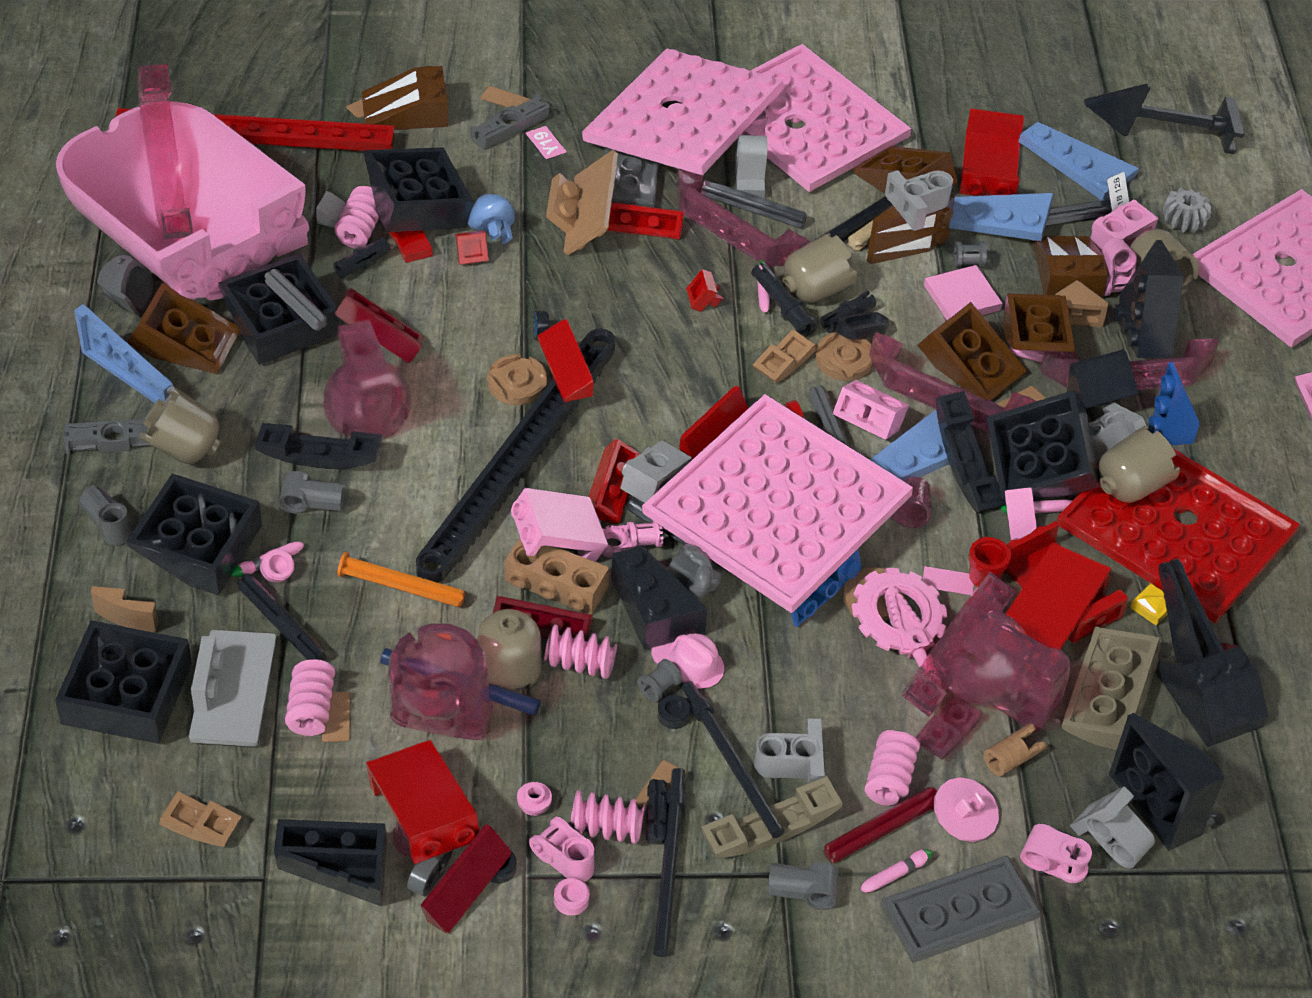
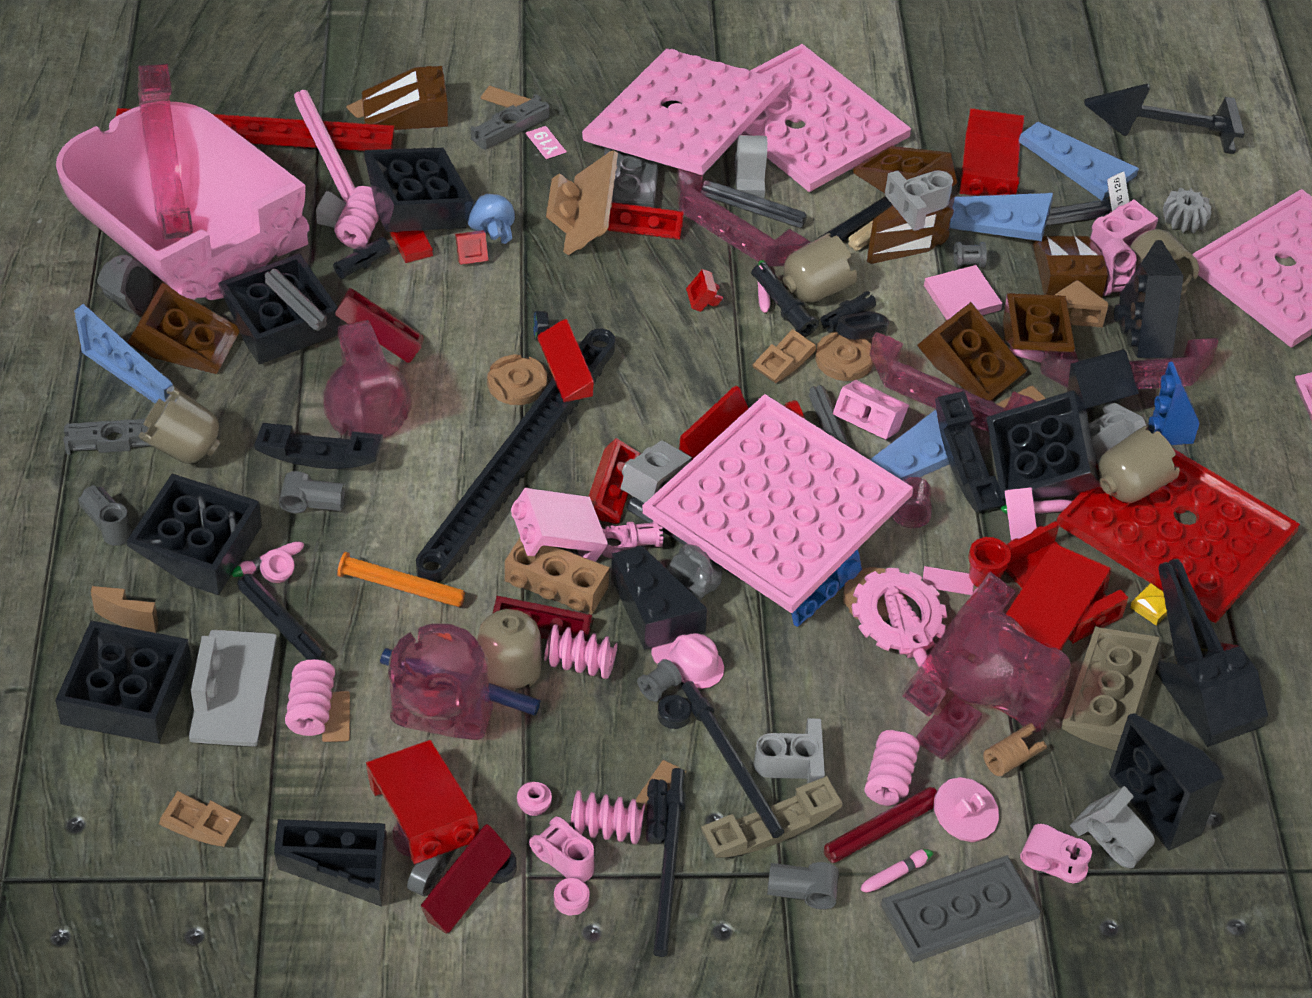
(324, 143): none -> bright pink axle

